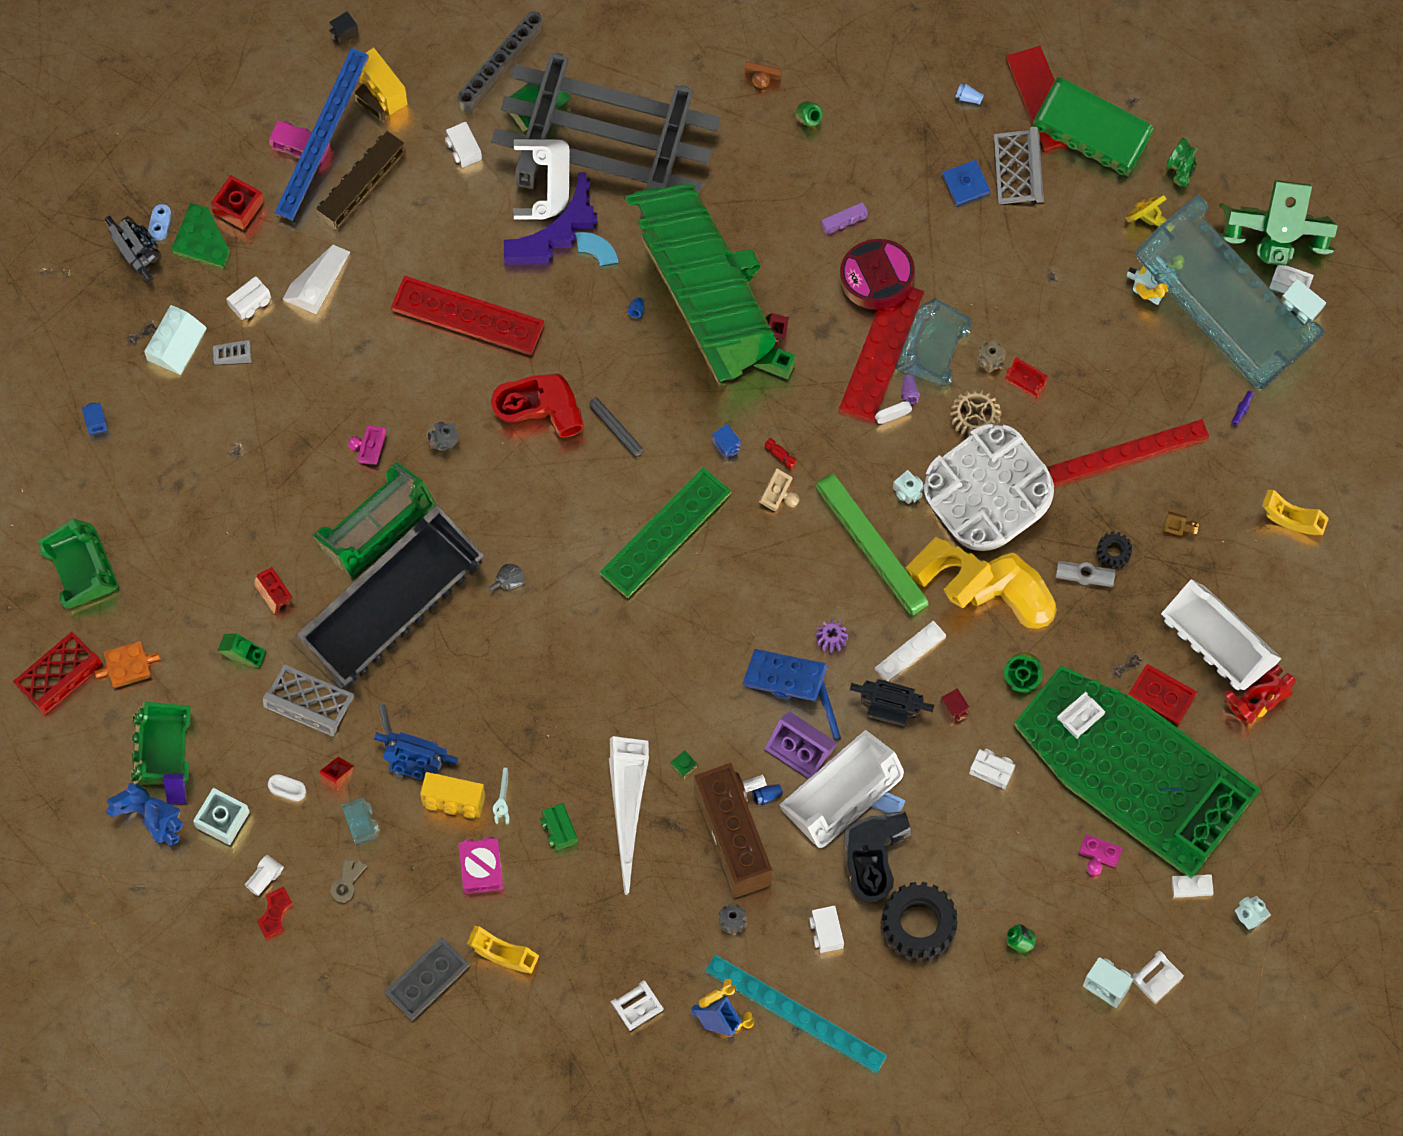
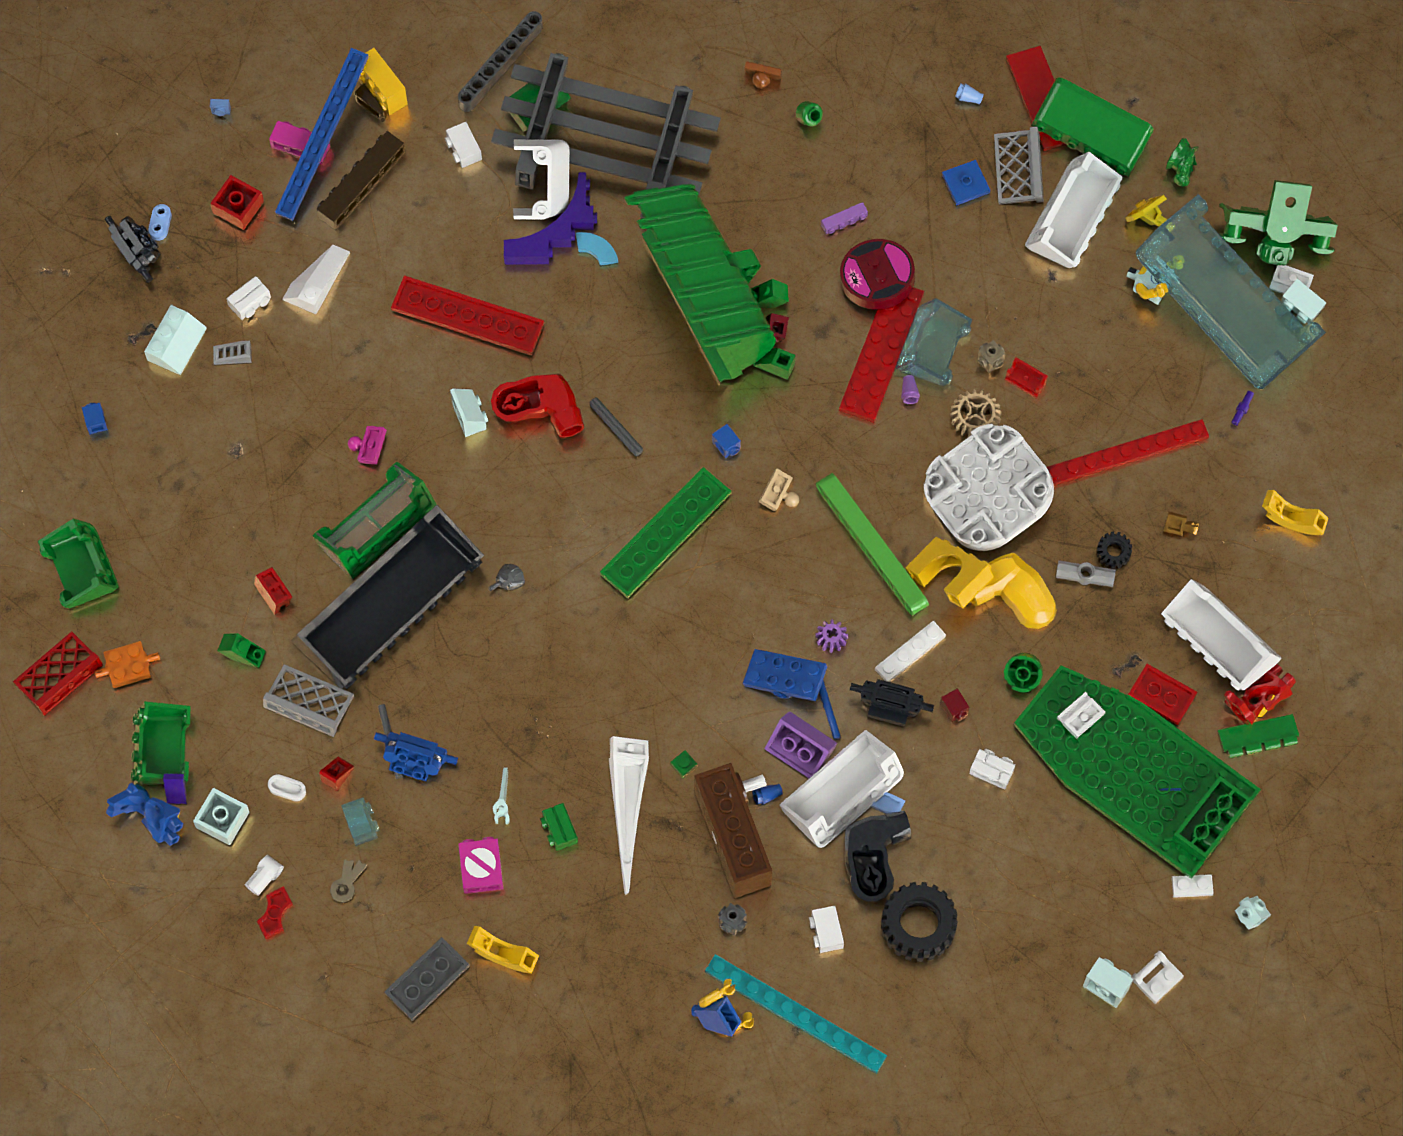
(200, 238): green plate -> none
(220, 106): none -> medium blue plate
(343, 27): black brick -> none
(442, 436): dark grey brick -> none
(452, 795): yellow brick -> none
(468, 411): none -> light aqua slope
(636, 307): blue hose -> none
(640, 1010): white plate -> none
(771, 294): none -> green slope
(780, 453): red axle -> none
(893, 412): white tile -> none
(908, 487): light aqua brick -> none
(1021, 938): green head -> none
(1074, 210): none -> white windscreen
(1100, 852): dark pink plate -> none
(1264, 732): none -> green windscreen

